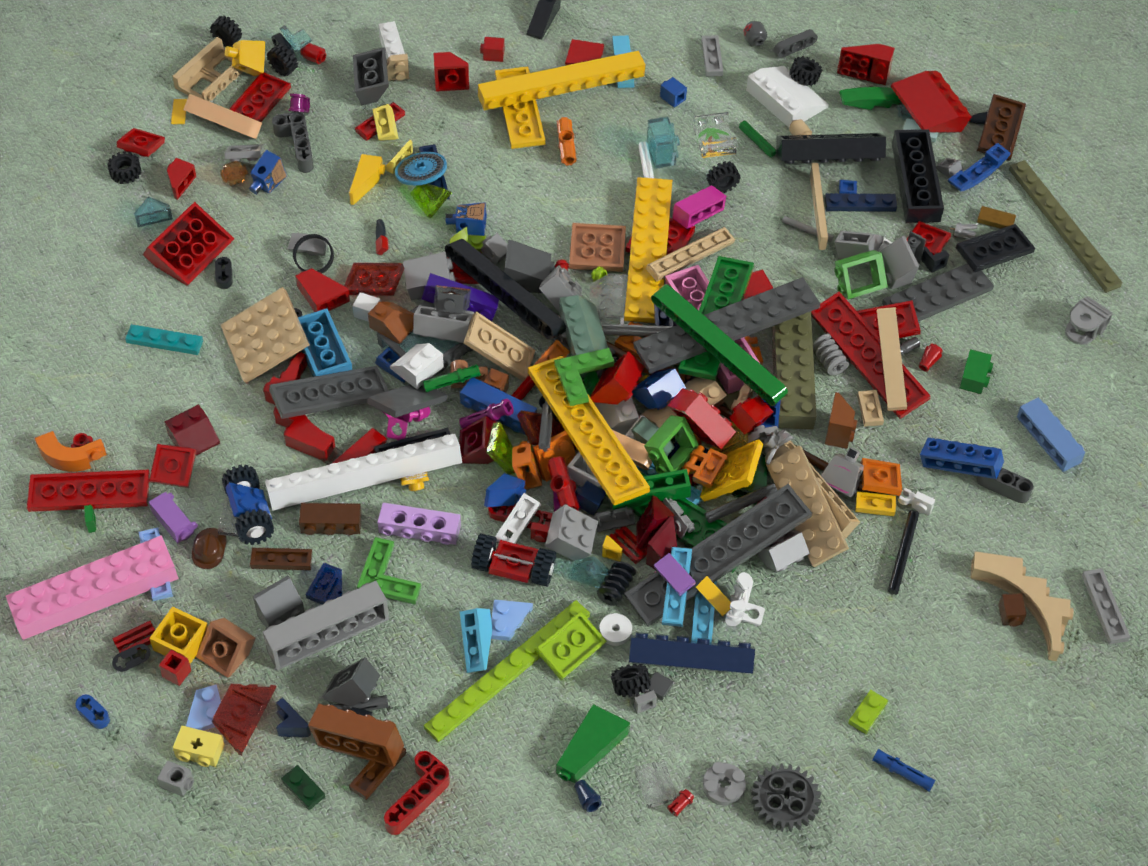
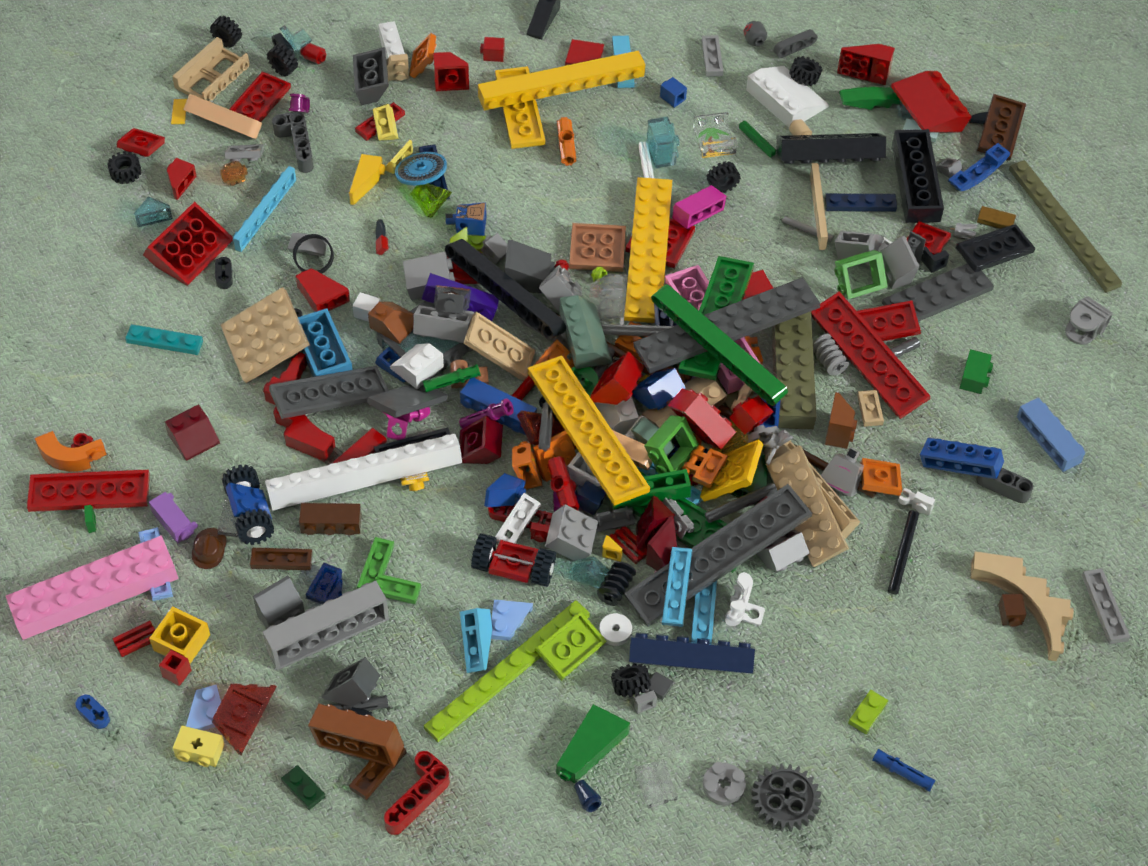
(128, 653): black beam -> none
(172, 465): red tile -> none
(172, 771): light grey brick -> none
(225, 646): nougat slope -> none
(247, 56): yellow torso -> none
(264, 209): none -> medium azure plate
(267, 173): blue torso -> none
(293, 724): dark blue slope -> none
(374, 278): clear red plate -> none
(423, 55): none -> orange plate
(428, 519): lavender brick -> none
(497, 380): dark orange brick -> none
(500, 448): clear neon green wing -> none
(571, 368): bright green plate -> none
(674, 574): medium lavender tile -> none
(685, 797): red pin -> none
(690, 254): tan tile -> none
(714, 595): yellow sticker -> none
(848, 186): blue tile -> none
(875, 503): yellow plate -> none
(891, 359): tan tile -> none
(930, 357): red cone -> none

